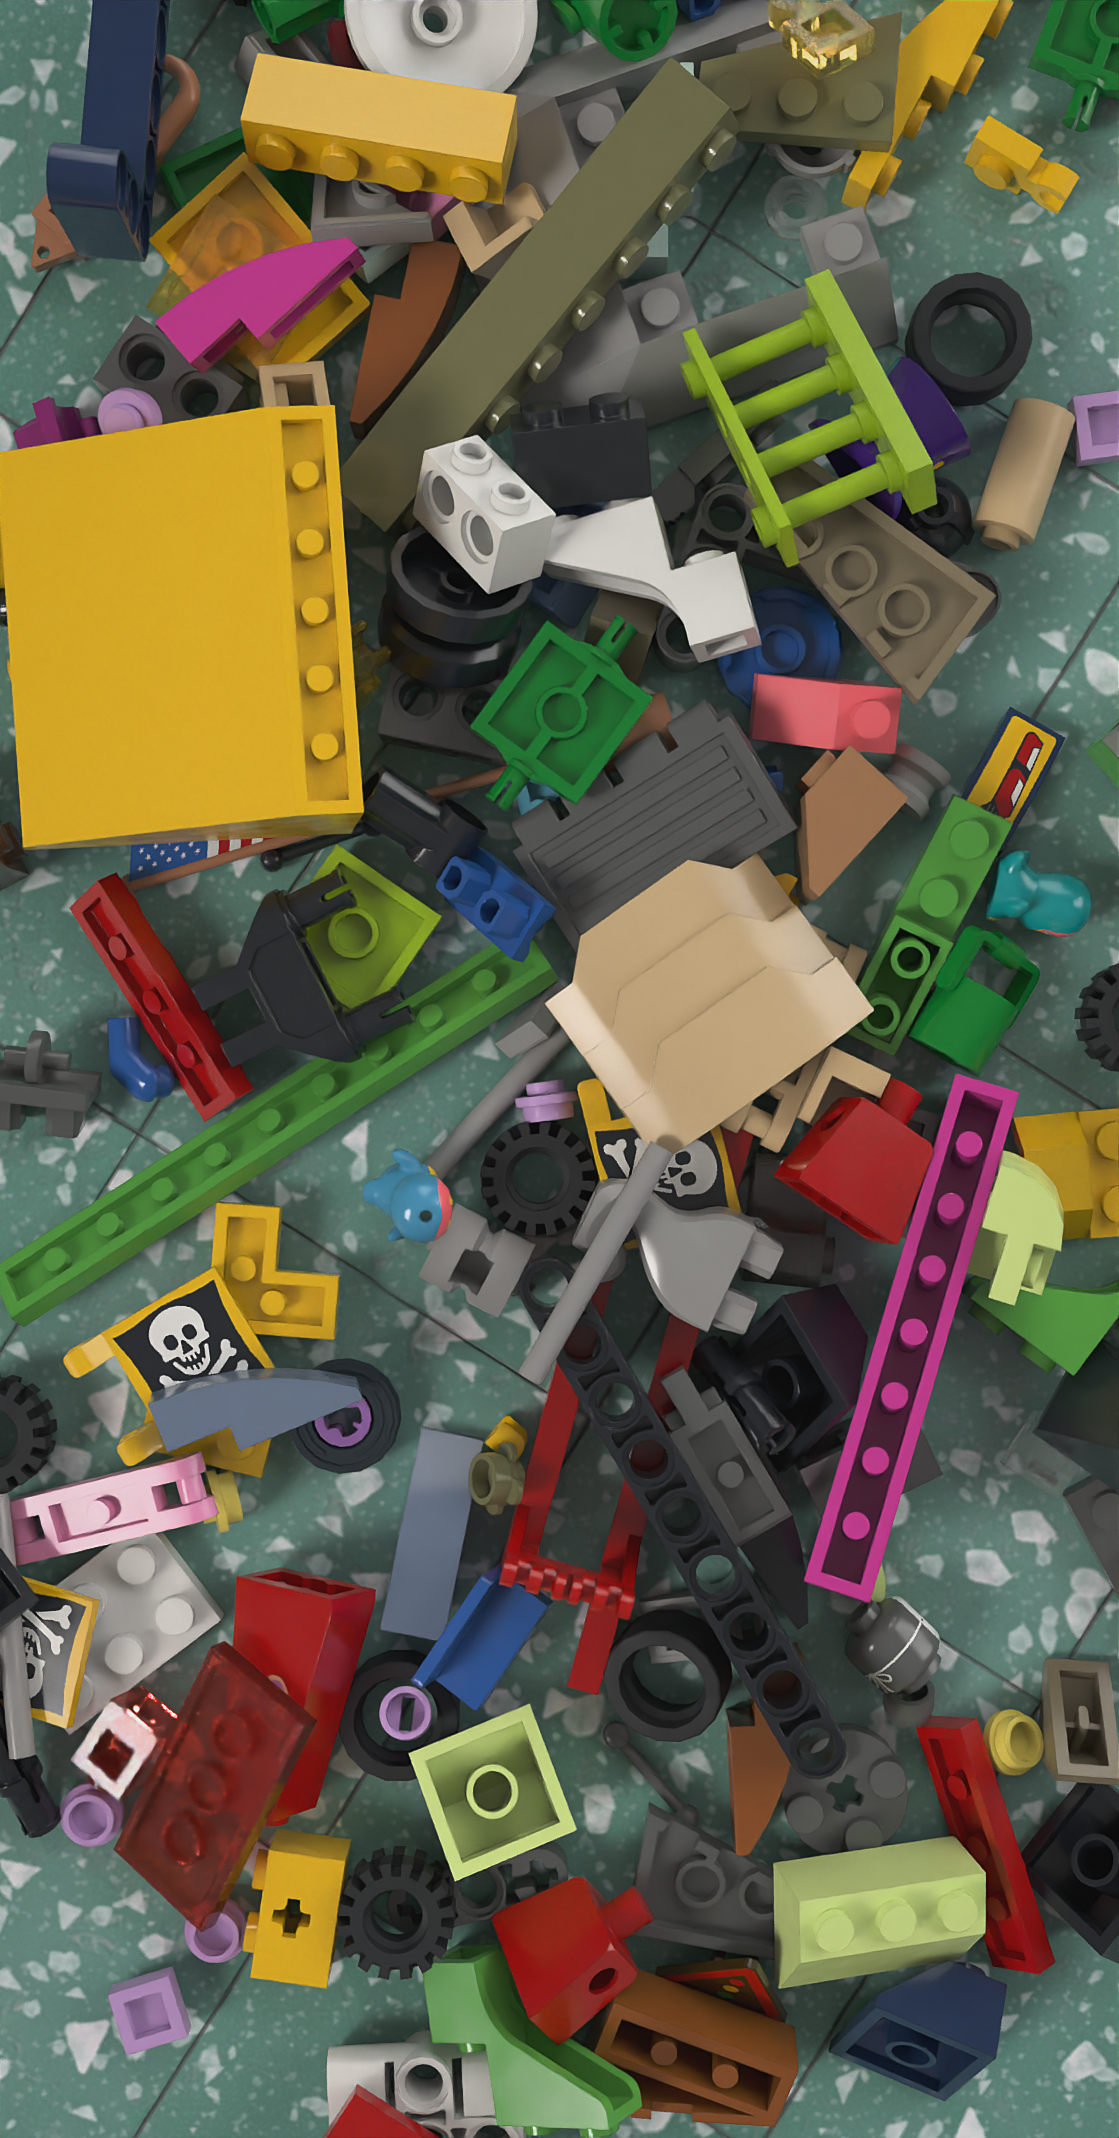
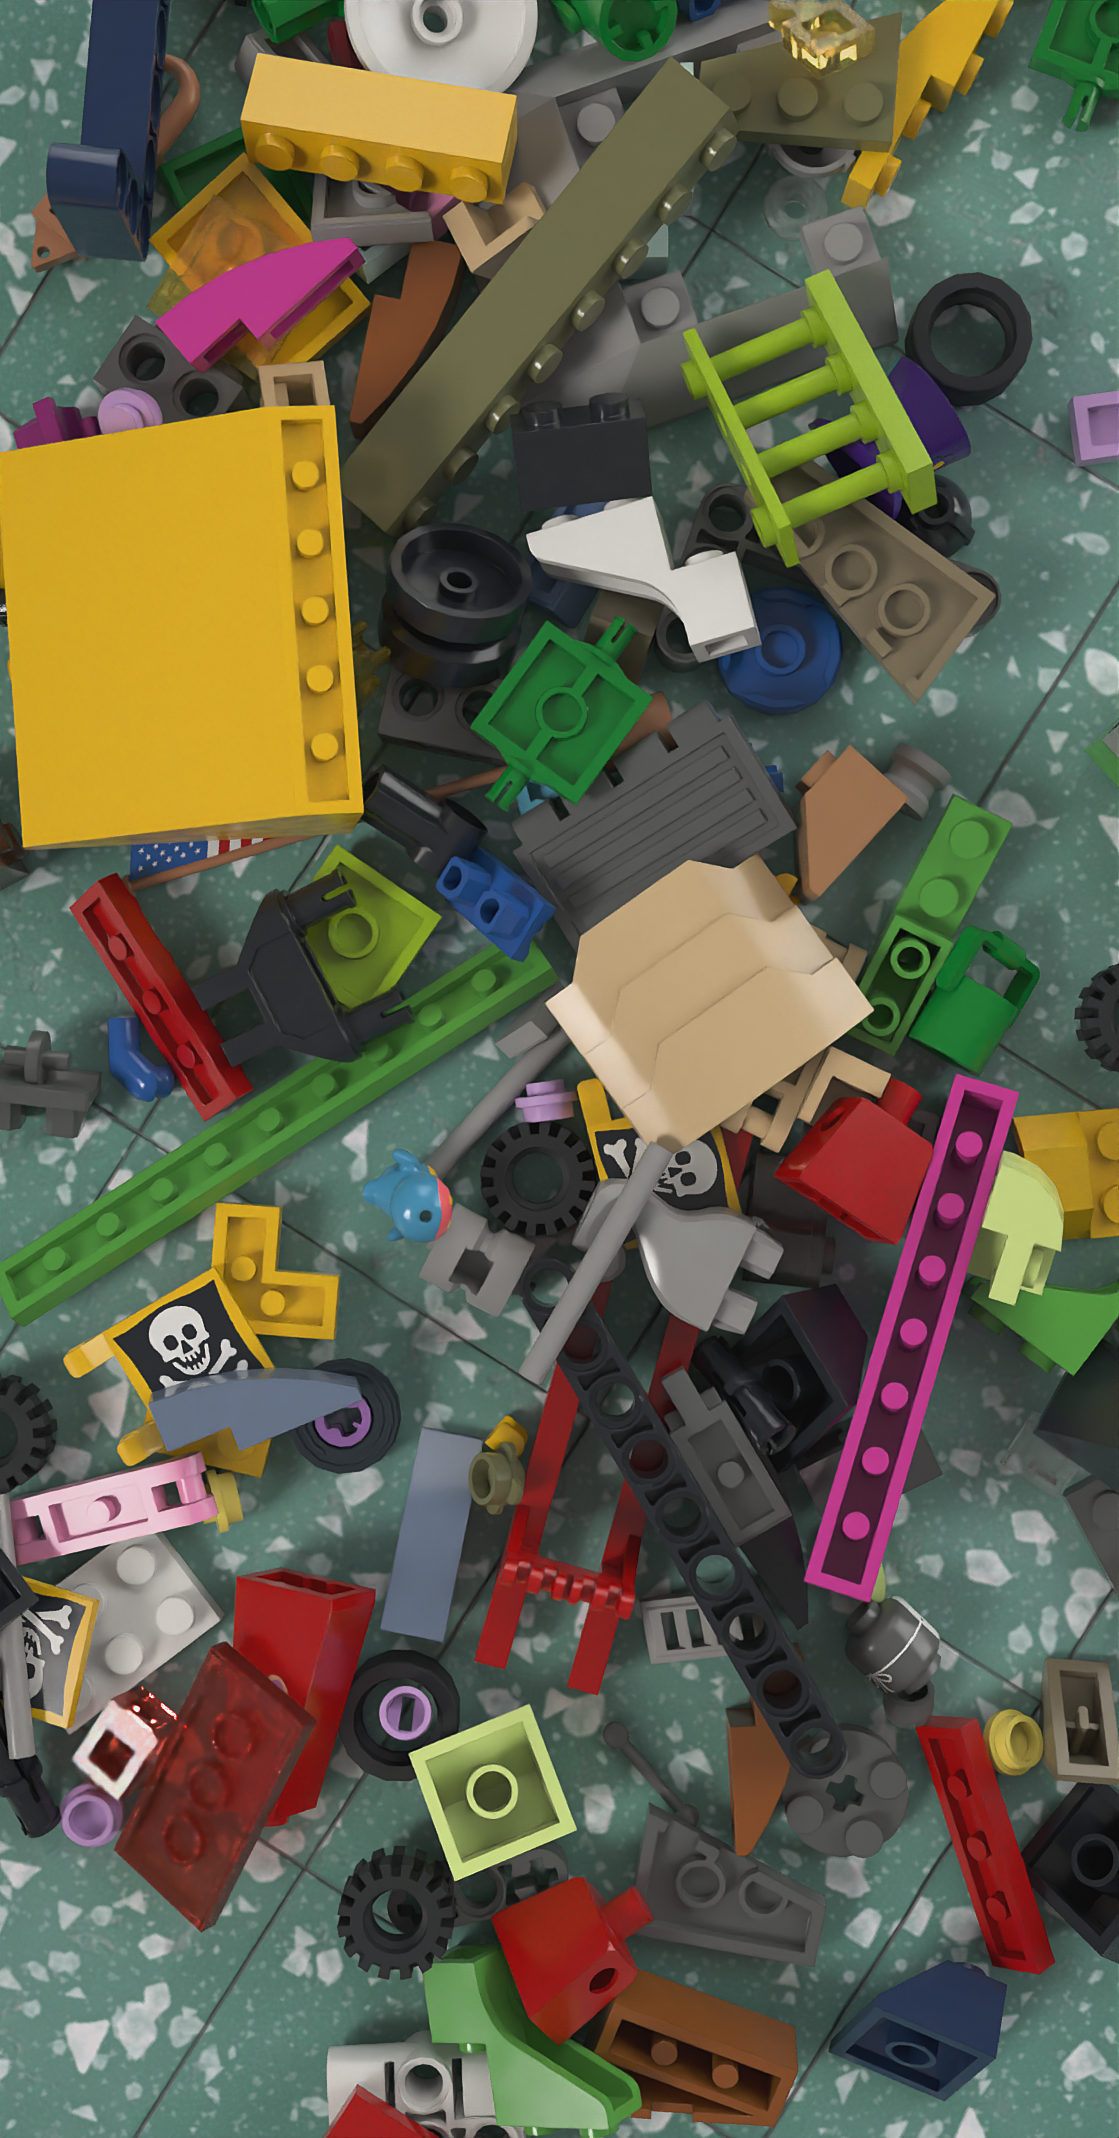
(149, 2011): lavender plate -> none
(223, 1939): lavender plate -> none
(274, 859): black hinge -> none
(290, 1944): yellow brick -> none
(483, 514): white brick -> none
(483, 1639): blue panel -> none
(648, 1713): black tyre -> none
(705, 465): dark grey hinge -> none
(732, 1980): dark brown piece -> none
(825, 713): coral slope -> none
(876, 1910): yellowish green slope -> none
(1012, 768): slope -> none
(1014, 163): yellow plate -> none
(1023, 473): tan brick -> none
(1041, 901): teal animal -> none

